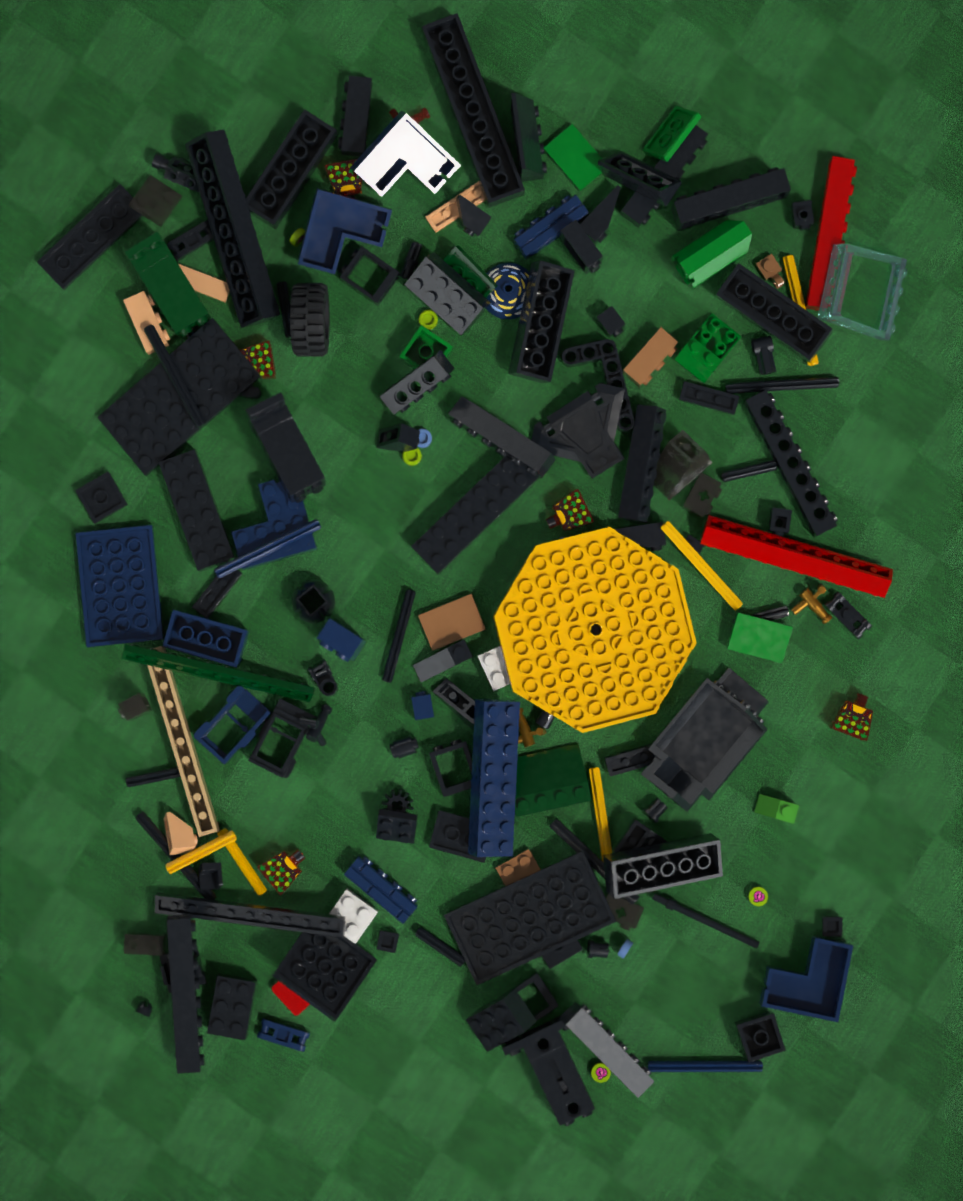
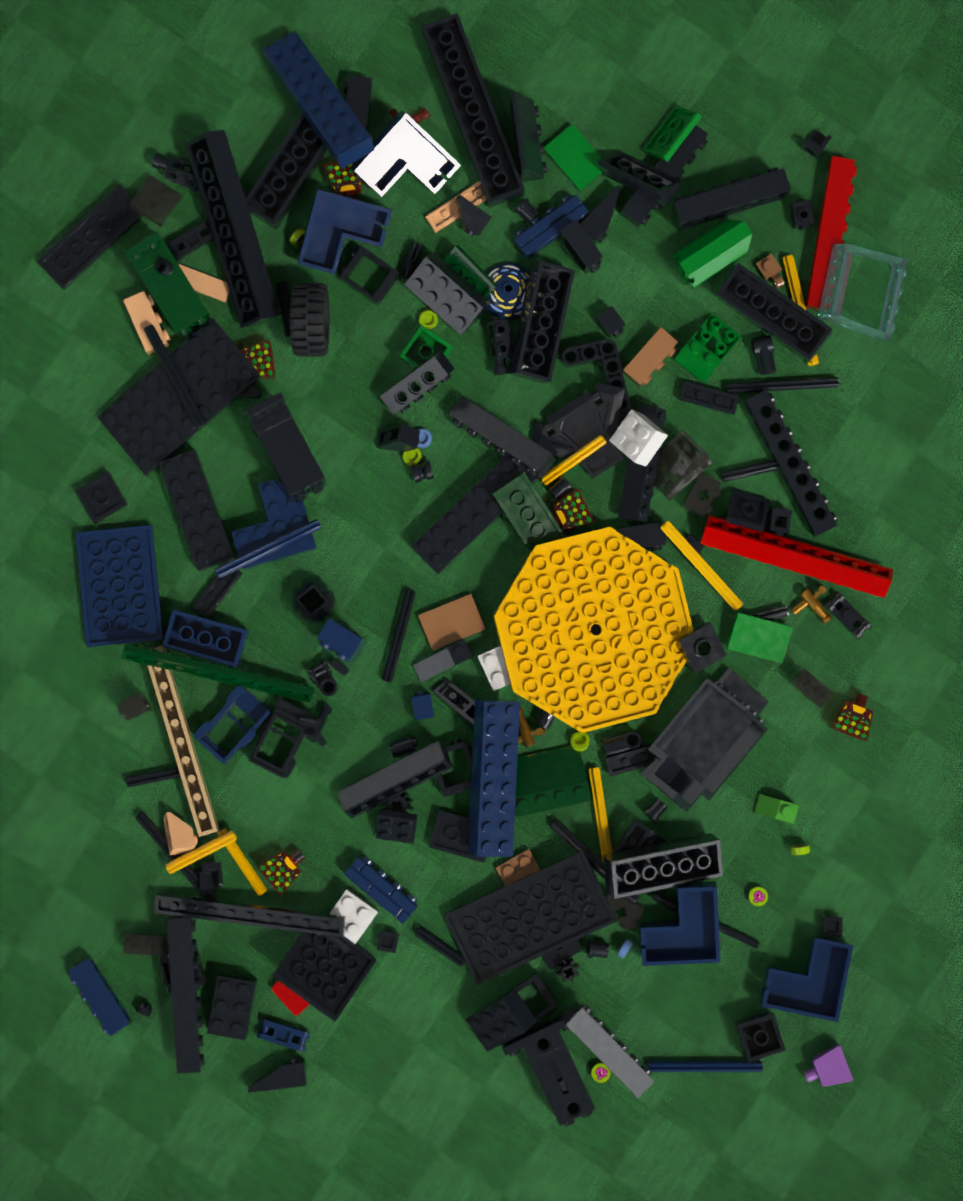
(100, 996): none -> dark blue brick
(164, 267): none -> black hinge
(288, 1075): none -> black slope
(318, 99): none -> dark blue brick
(339, 667): none -> black tile
(395, 779): none -> black brick
(418, 474): none -> black wheel
(501, 343): none -> black brick
(526, 210): none -> black bush
(527, 512): none -> dark green plate
(561, 488): none -> black bush
(570, 974): none -> black gear
(573, 459): none -> yellow axle
(579, 741): none -> lime tile
(619, 743): none -> black piece
(638, 438): none -> white brick
(689, 647): none -> black piece
(692, 937): none -> dark blue piece
(747, 510): none -> black plate
(800, 849): none -> lime tile
(811, 688): none -> clear smoke brick
(815, 144): none -> black panel
(829, 1067): none -> medium lavender torso

